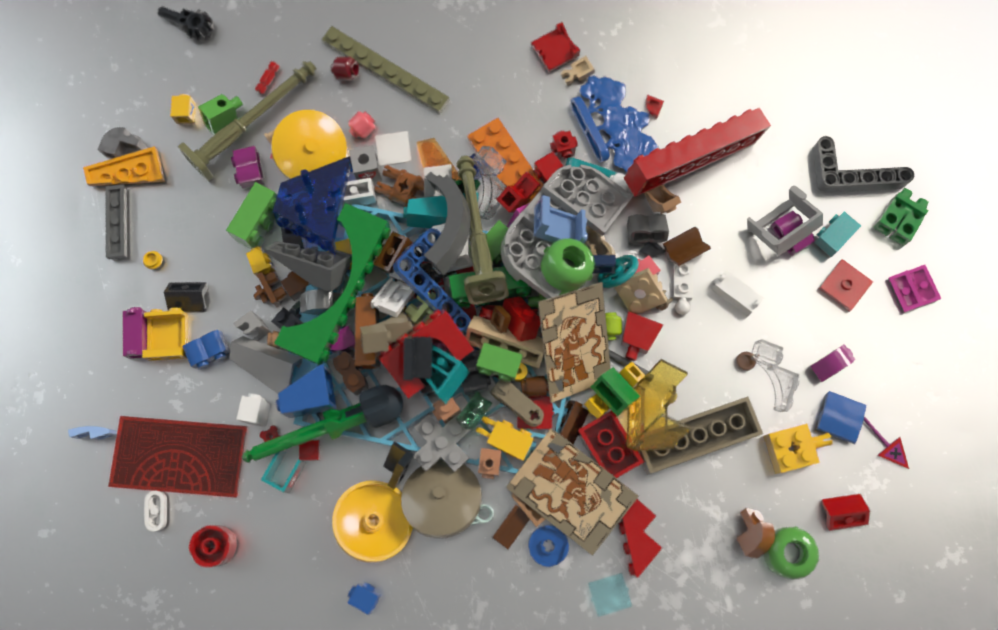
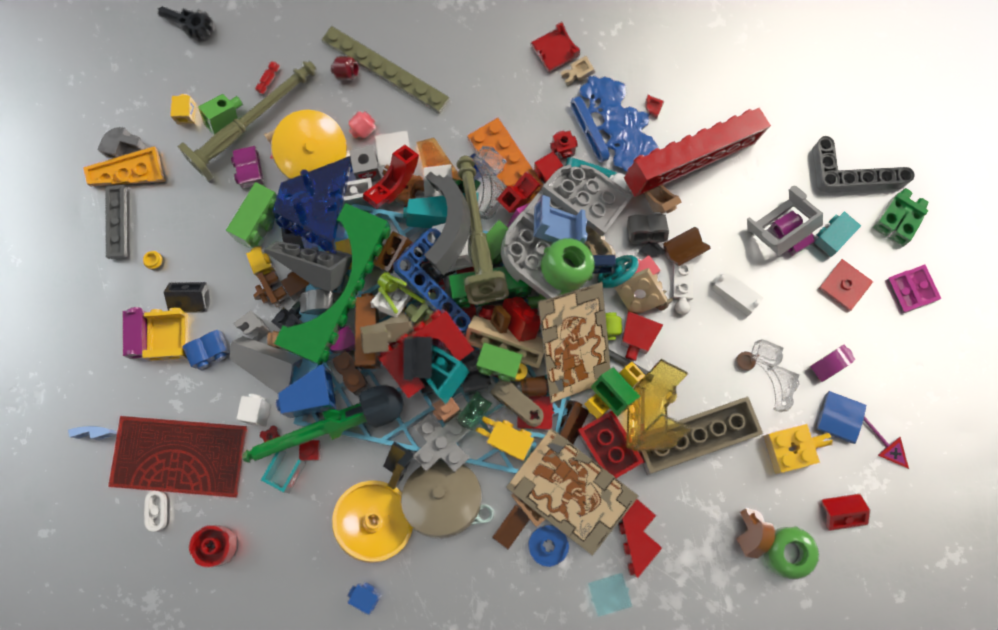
(389, 284): none -> lime plant
(396, 178): none -> red arch
(489, 463): nougat brick -> none

